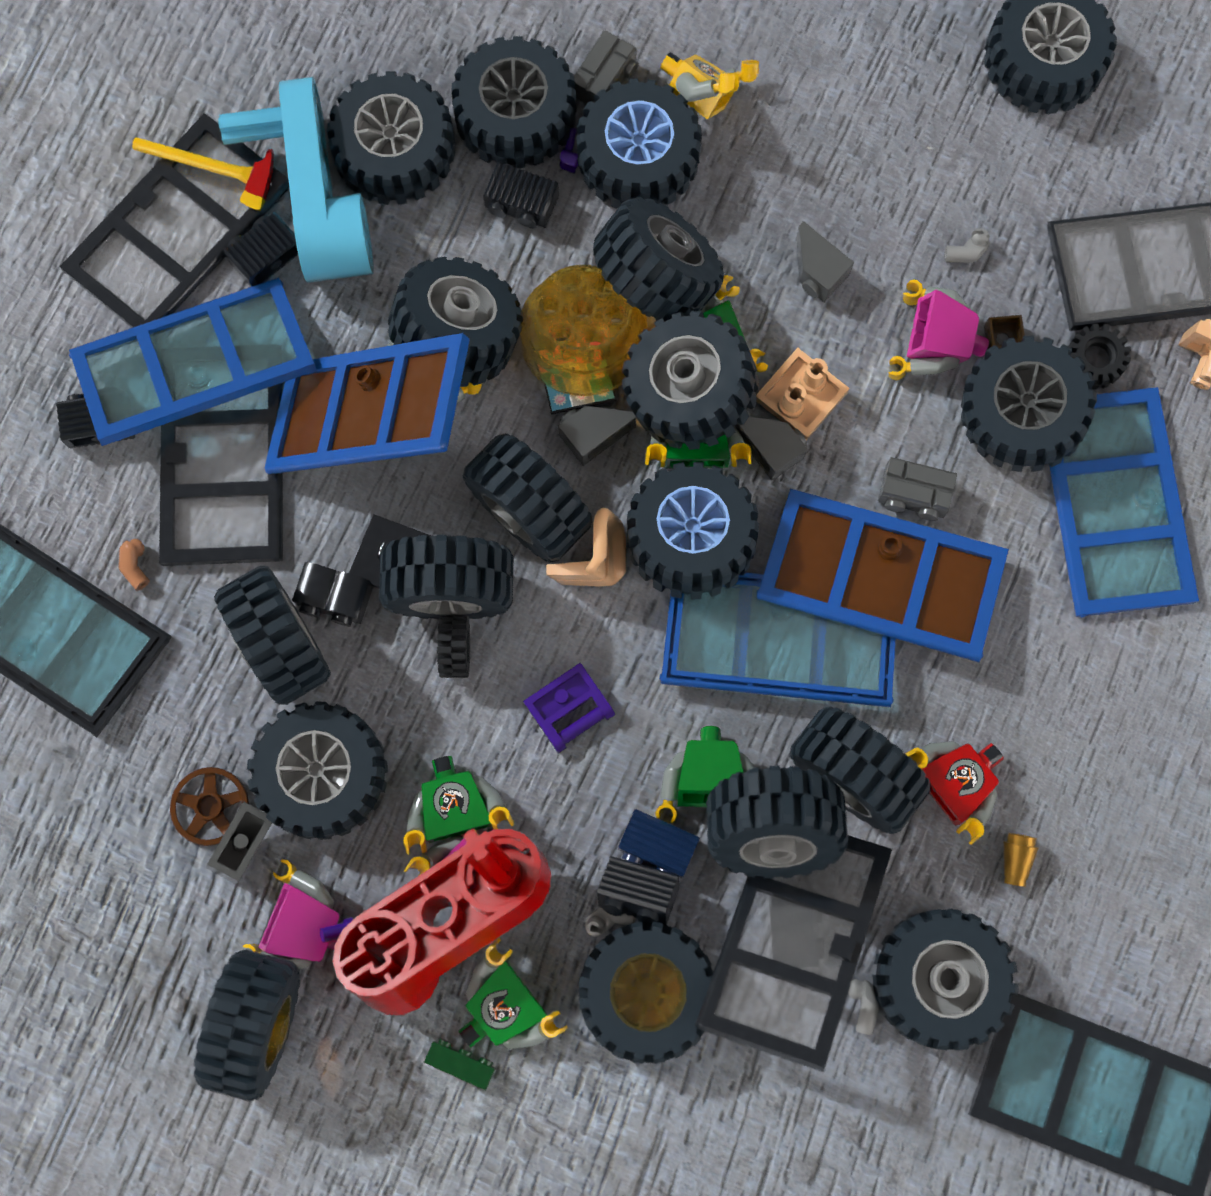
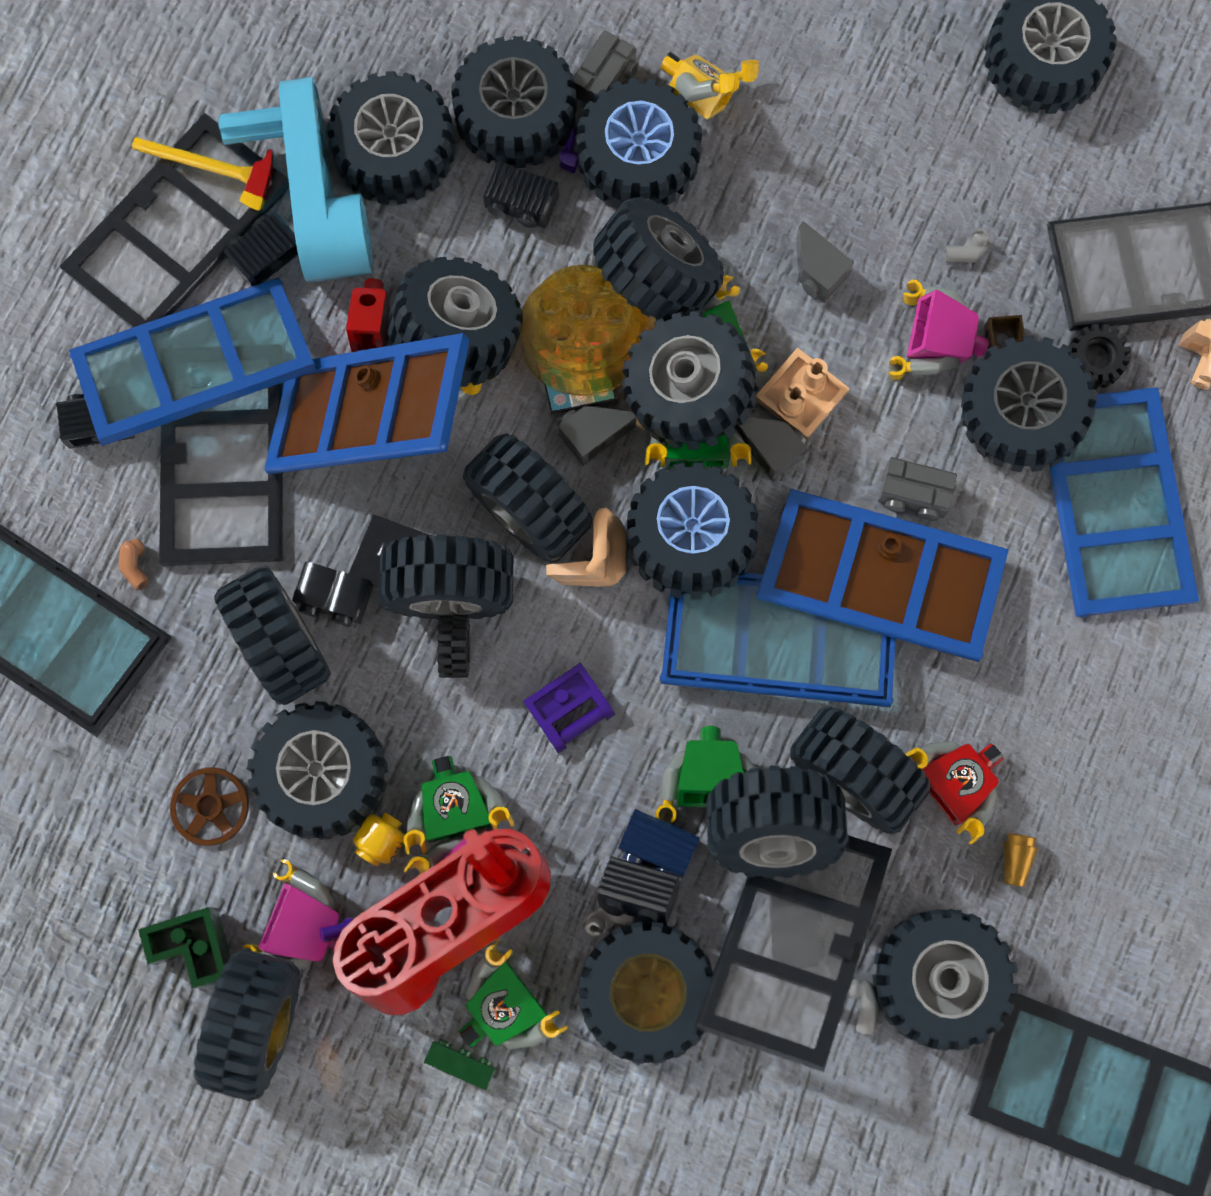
(195, 937): none -> dark green brick
(239, 843): dark grey slope -> none
(368, 316): none -> red torso
(379, 839): none -> yellow head

